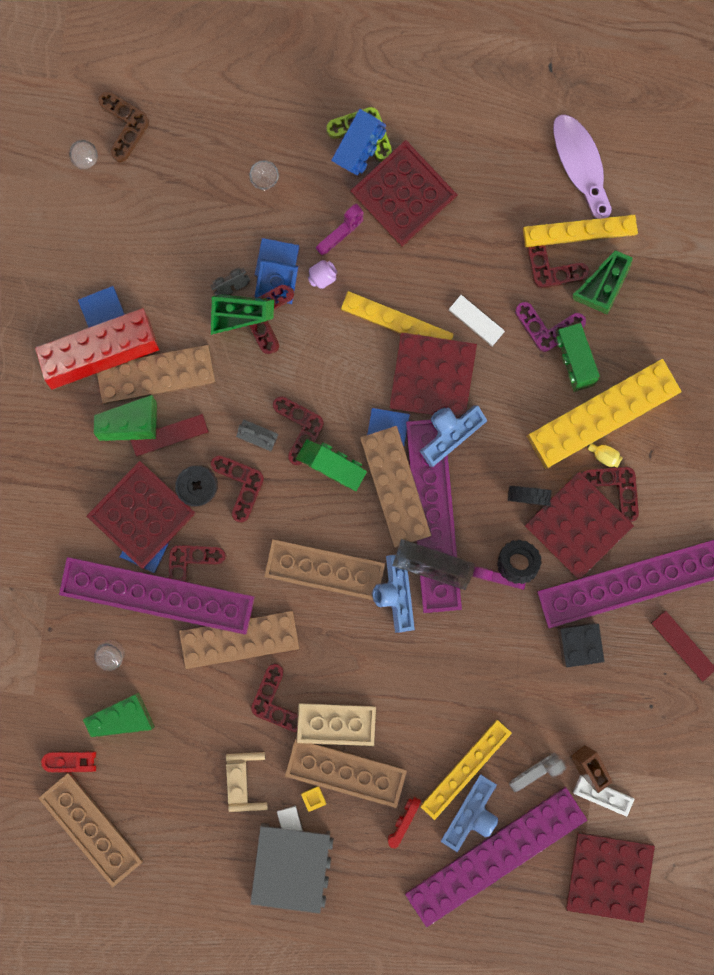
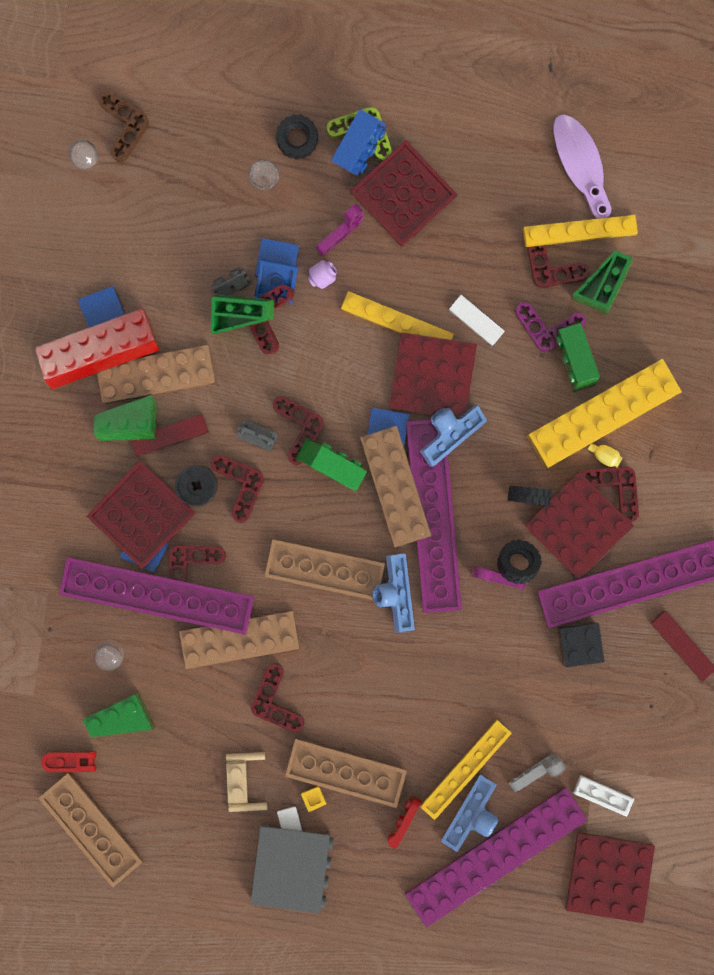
(303, 123): none -> black tyre
(336, 724): tan plate -> none
(433, 564): clear smoke brick -> none
(591, 768): reddish brown slope -> none

